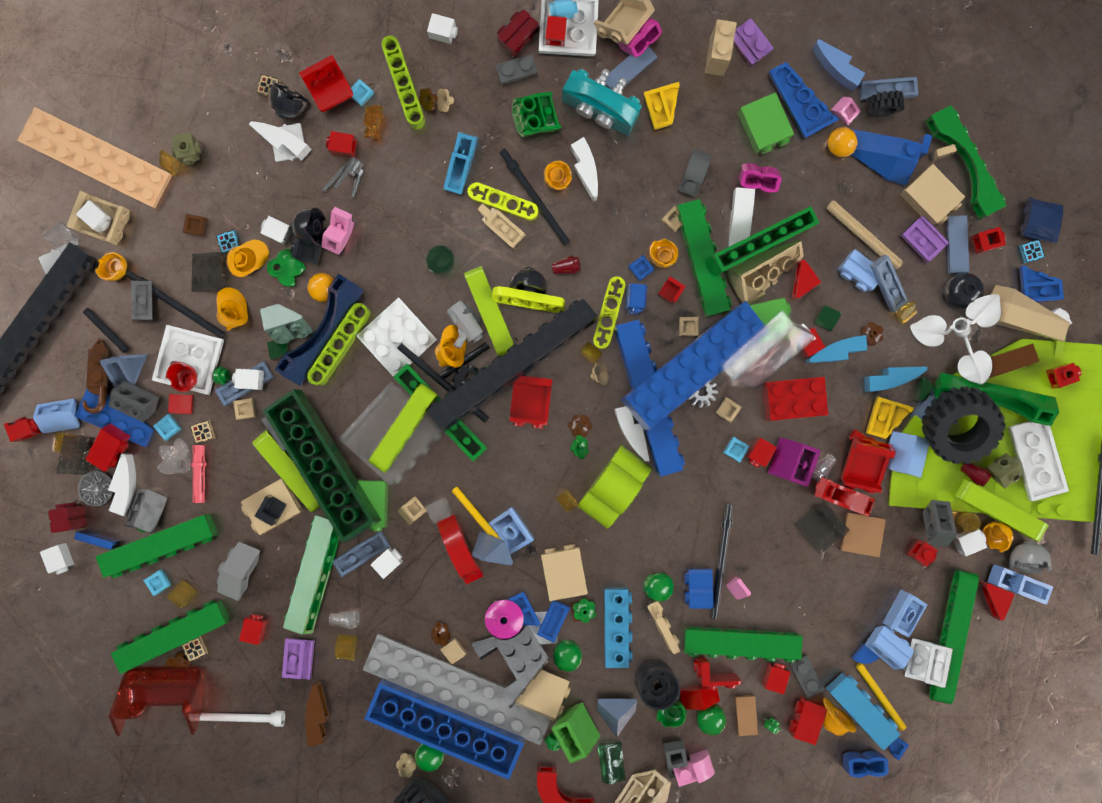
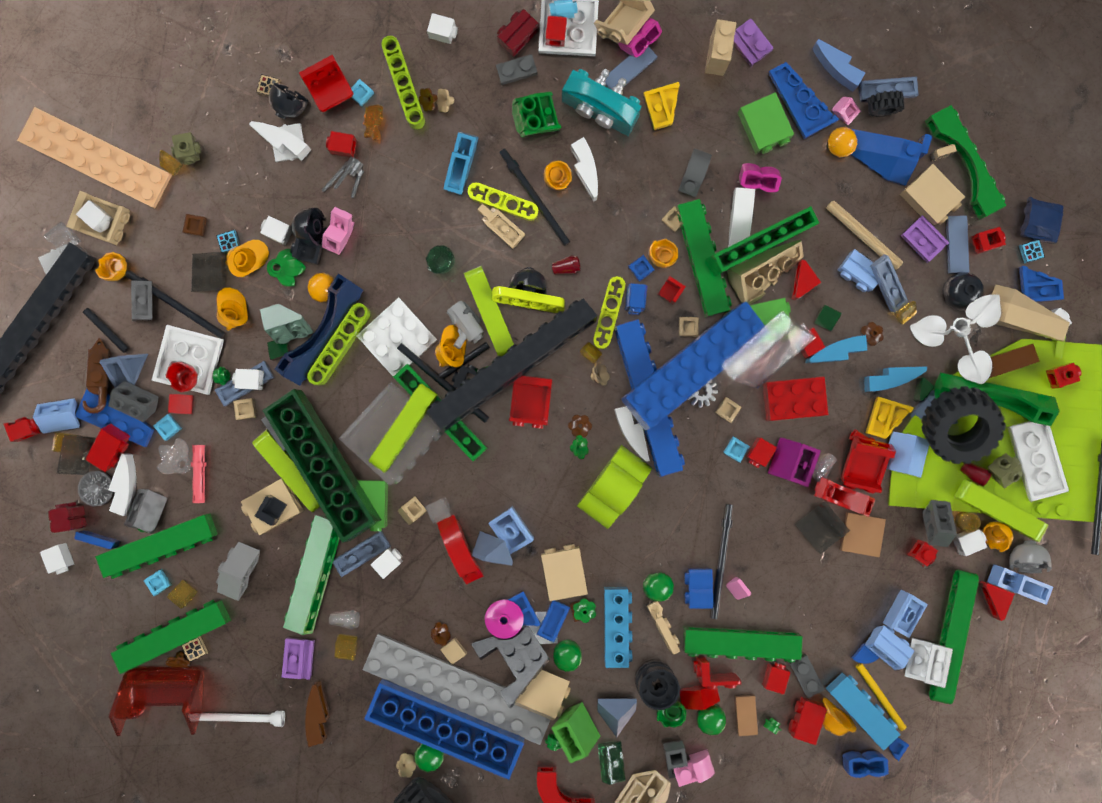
(202, 432): tile -> none
(253, 629): red brick -> none
(473, 511): yellow bar -> none
(566, 500): clear yellow slope -> none

